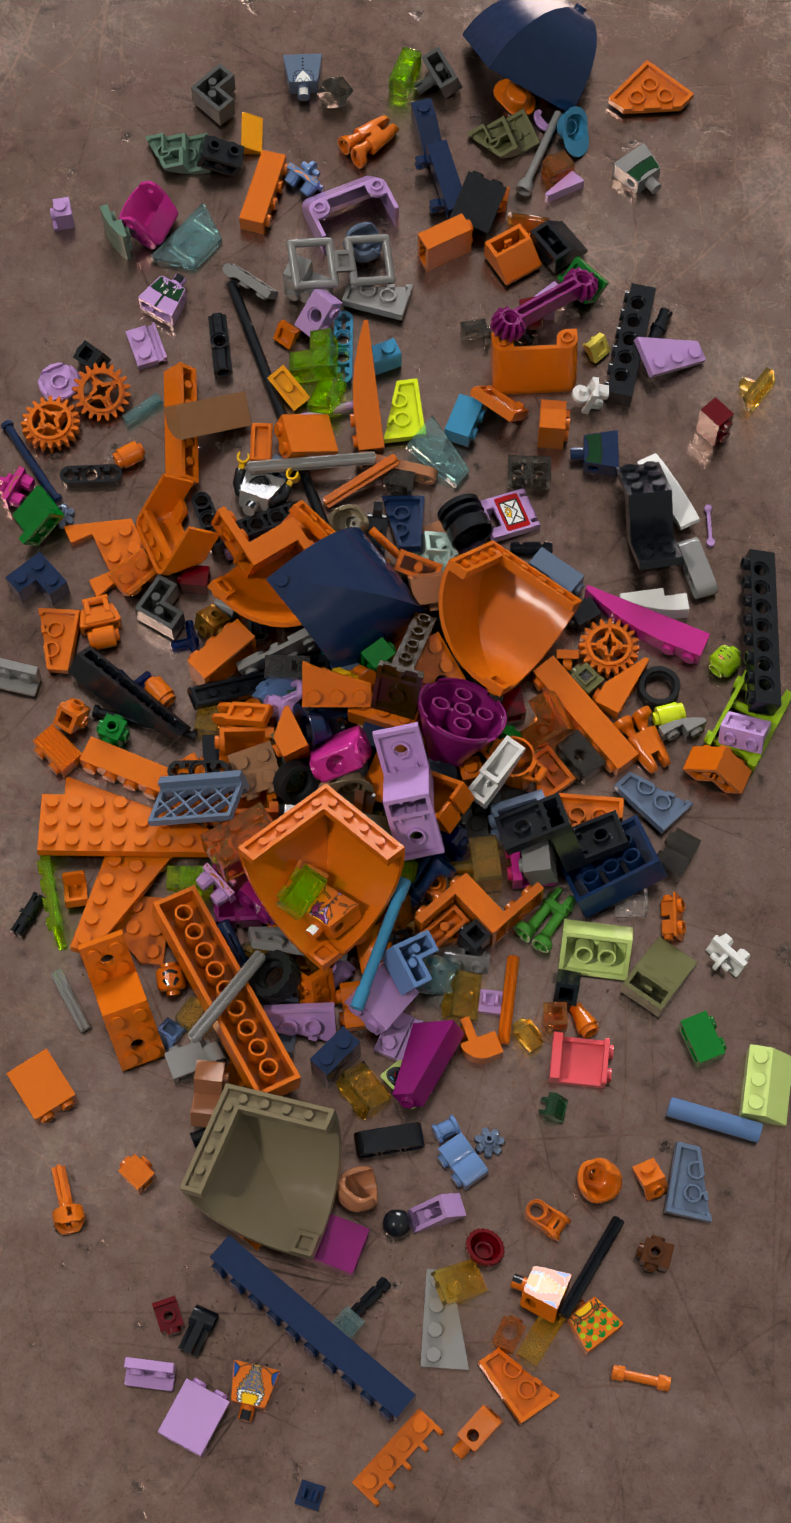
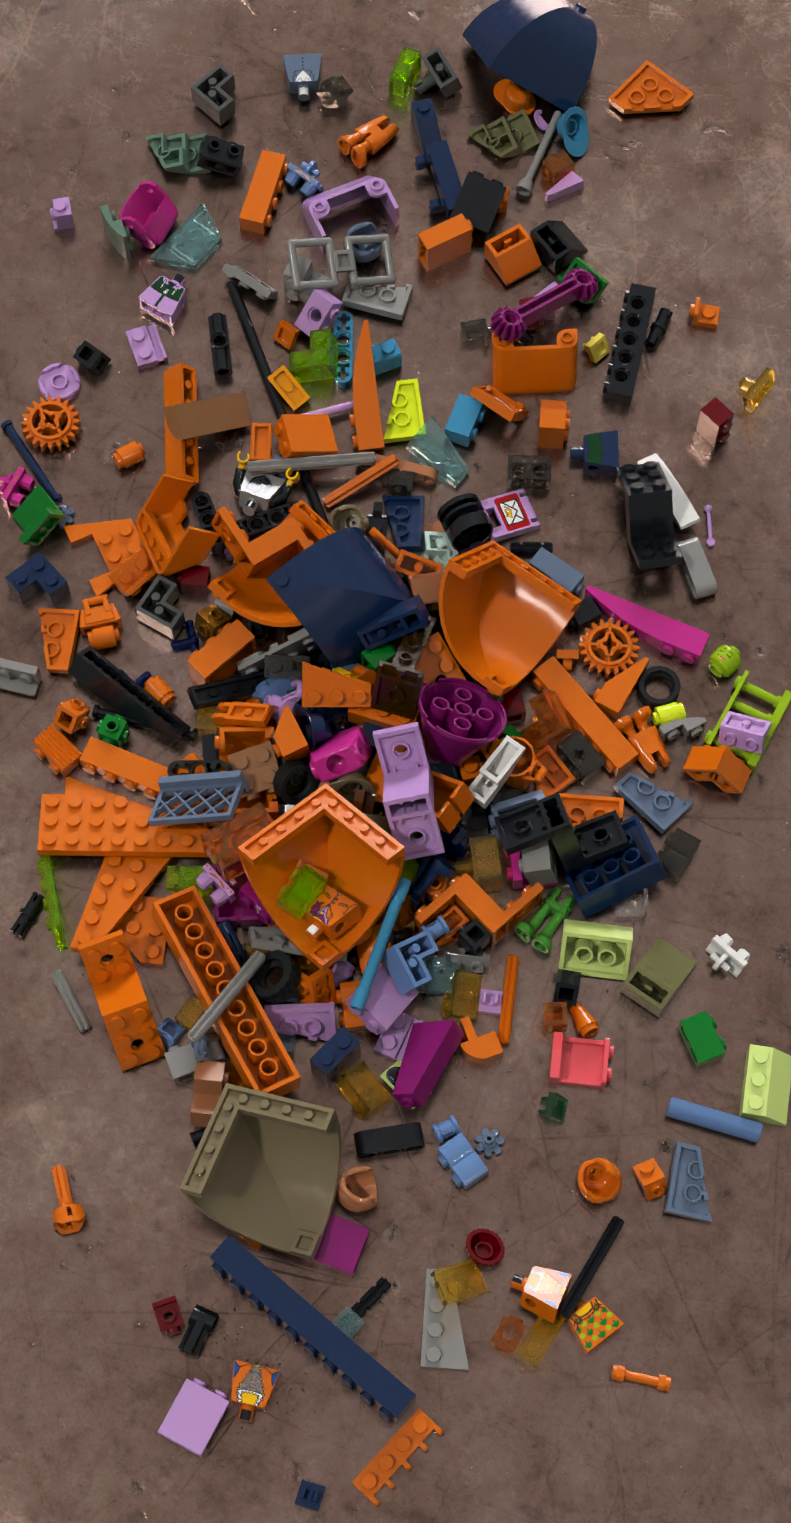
(42, 1087): orange panel -> none
(75, 888): orange bracket -> none
(84, 469): black beam -> none
(96, 383): orange gear -> none
(137, 1172): orange brick -> none
(140, 410): clear light blue piece -> none
(149, 1374): lavender bracket -> none
(170, 978): orange head -> none
(200, 1048): none -> sand blue axle
(252, 133): light orange slope -> none
(327, 395): clear neon green bracket -> none
(395, 623): none -> dark blue slope
(397, 1223): black piece -> none
(437, 928): none -> medium blue bush
(437, 1212): lavender slope -> none
(486, 1424): orange torso -> none
(516, 1387): orange wing -> none
(527, 1034): clear yellow brick -> none
(528, 222): clear orange slope -> none
(548, 1219): orange piece -> none
(587, 678): olive window -> none
(591, 395): white hips -> none
(638, 170): light grey torso -> none
(661, 1248): reddish brown brick -> none
(668, 355): lavender wing -> none
(672, 606): white slope -> none
(675, 925): orange hinge -> none
(704, 314): none -> orange bracket
(761, 632): black brick -> none

